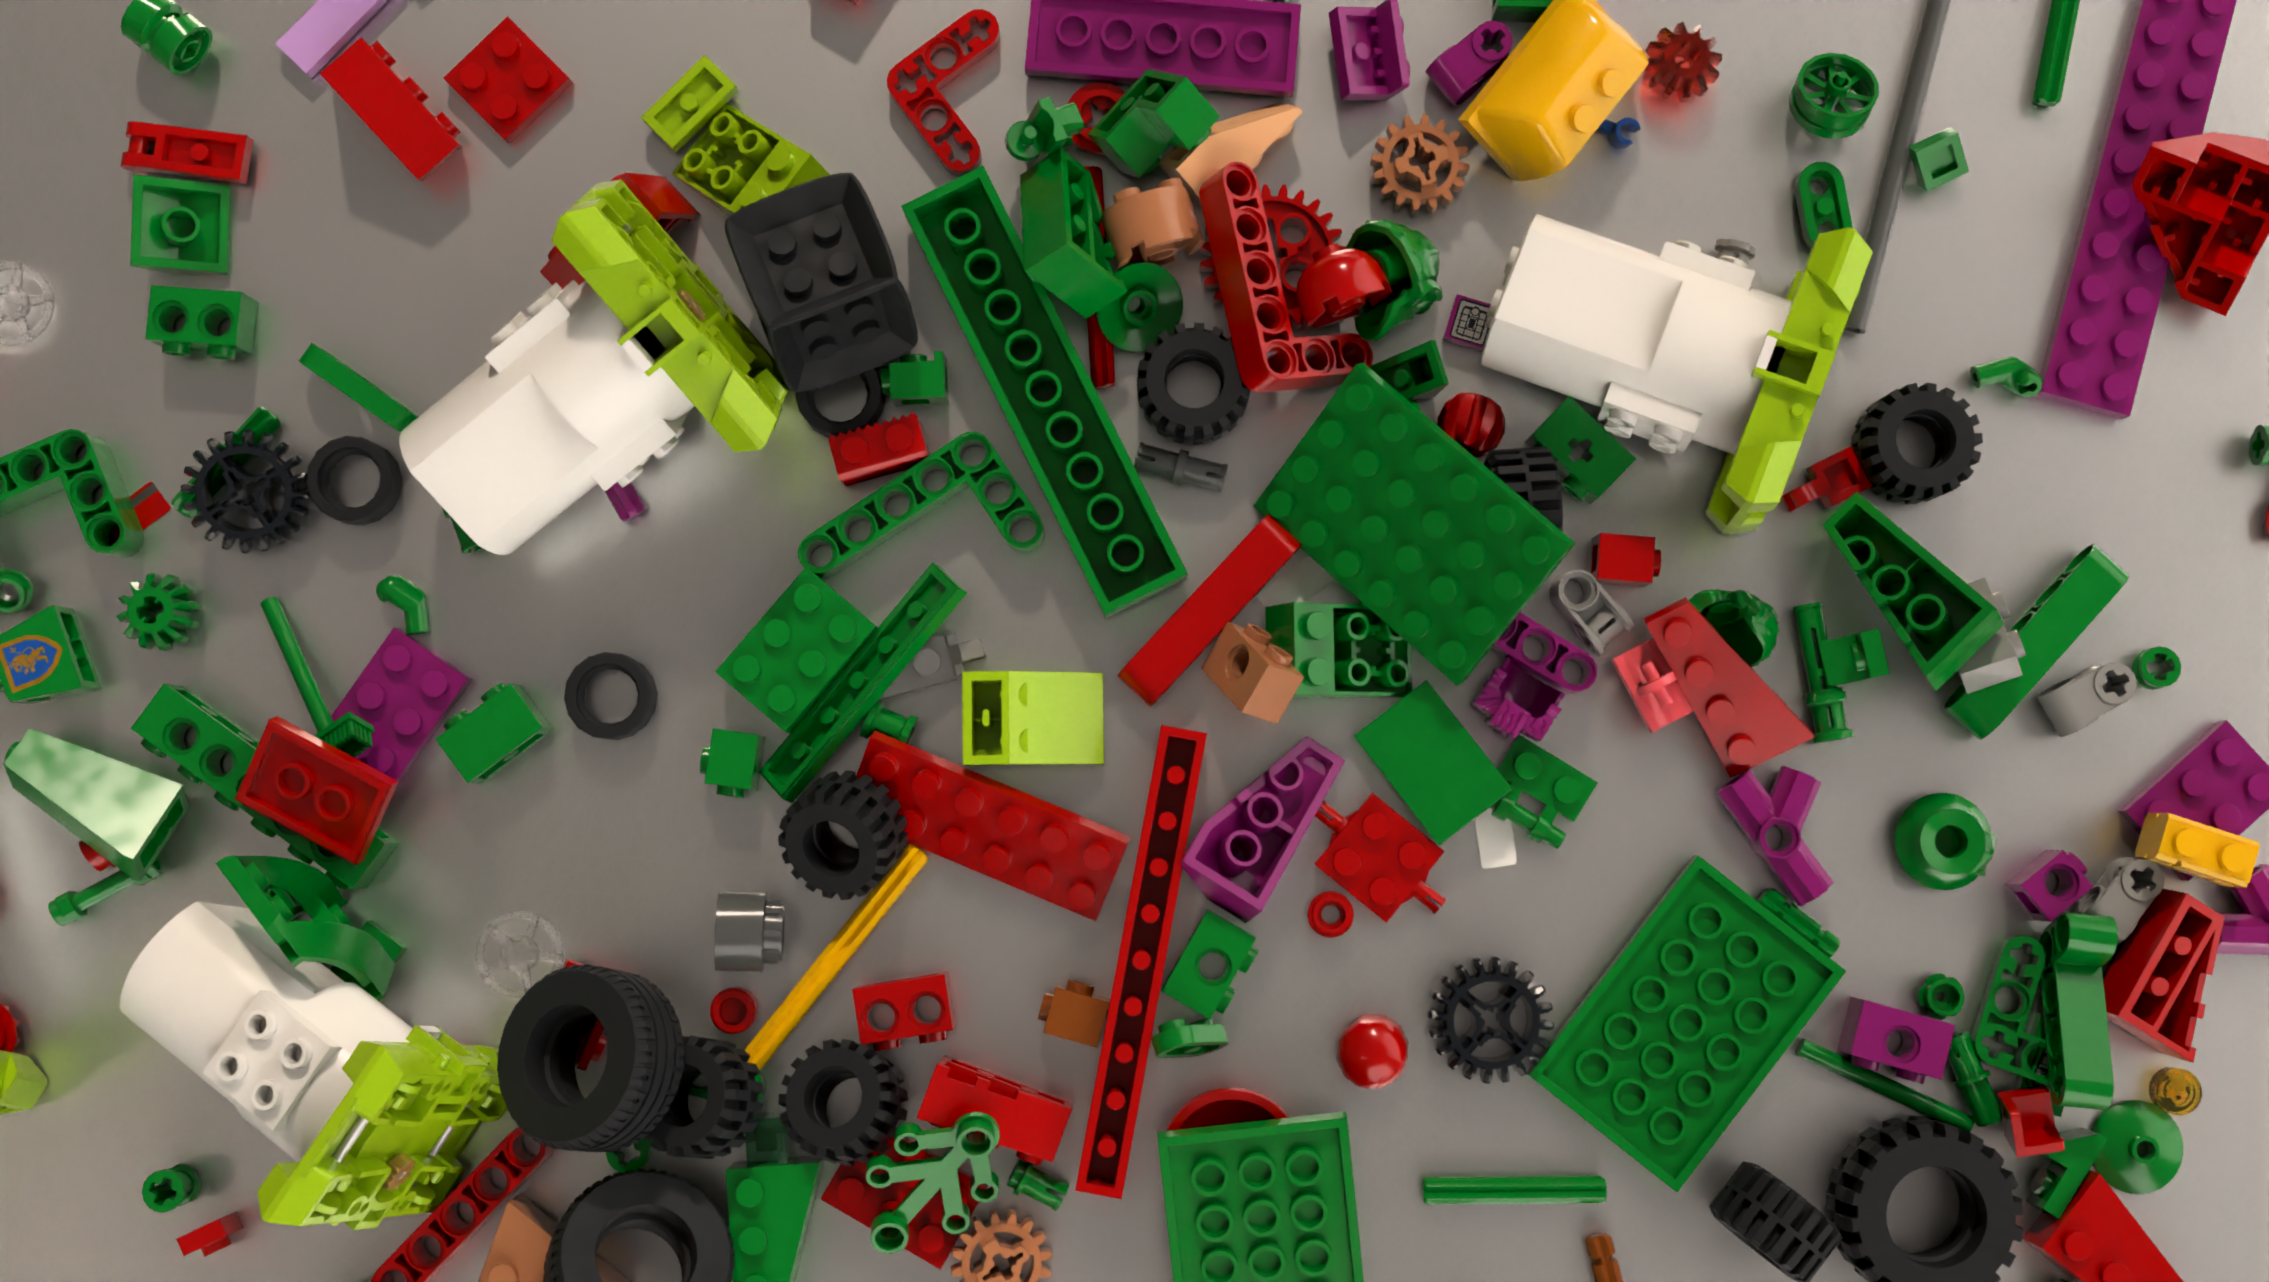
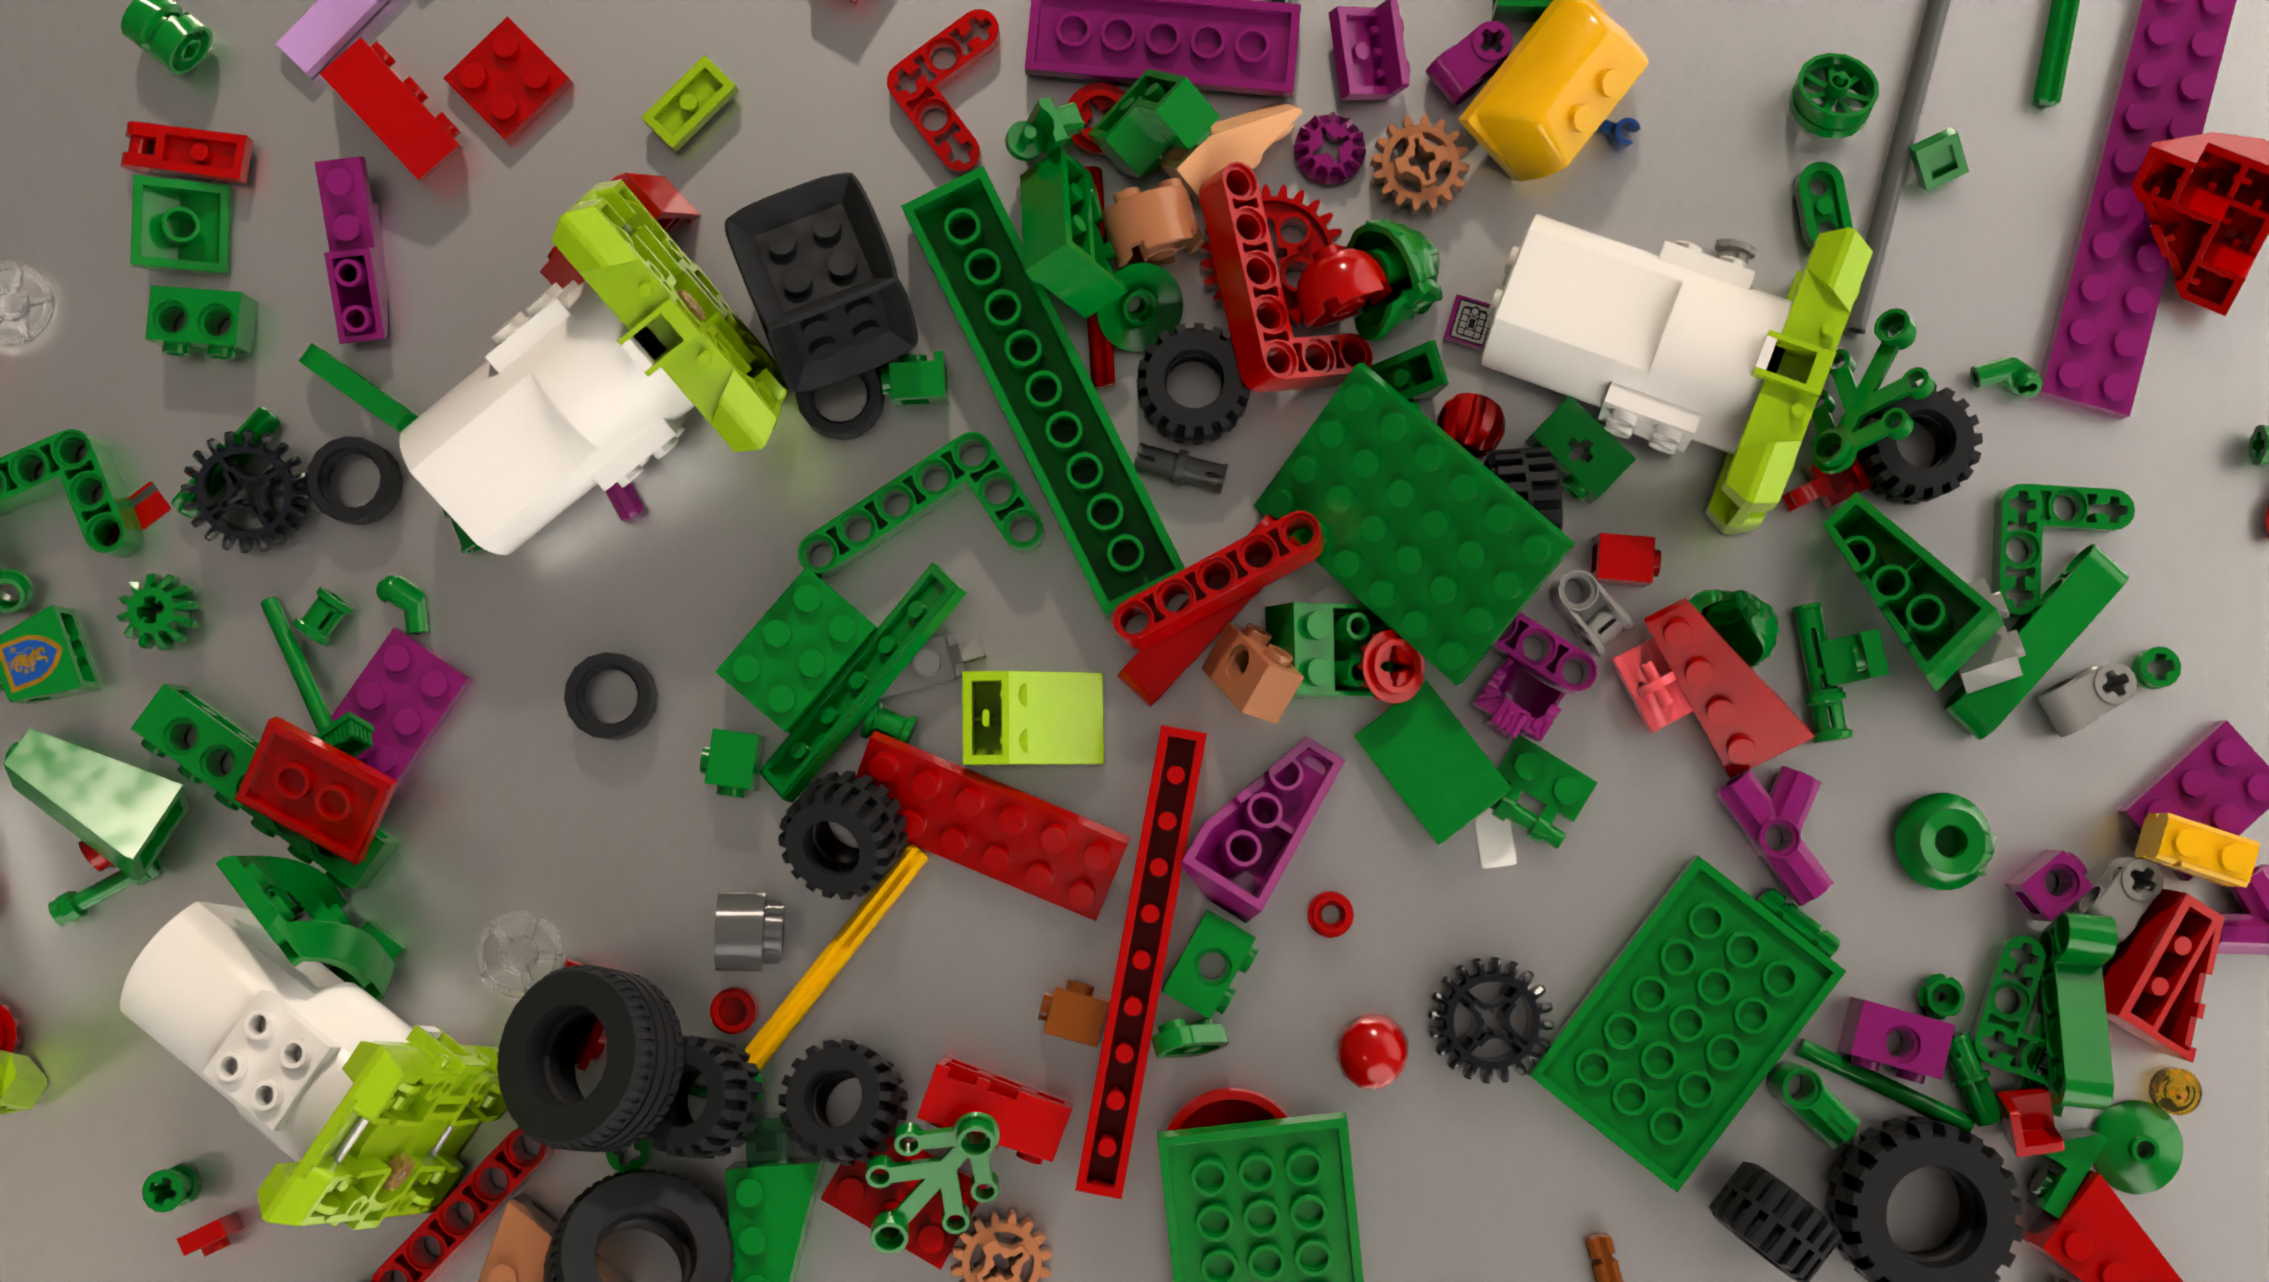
(323, 616): none -> green bush
(356, 250): none -> magenta slope
(493, 732): green brick -> none
(743, 162): lime slope -> none
(879, 449): red brick -> none
(903, 998): red brick -> none
(1034, 1183): green pin -> none
(1195, 578): none -> red beam
(1324, 168): none -> magenta gear
(1379, 857): red plate -> none
(1393, 686): none -> red gear
(1513, 1190): green axle -> none
(1693, 50): clear red gear -> none
(1814, 1104): none -> green piece
(1866, 398): none -> green plant
(2039, 517): none -> green beam

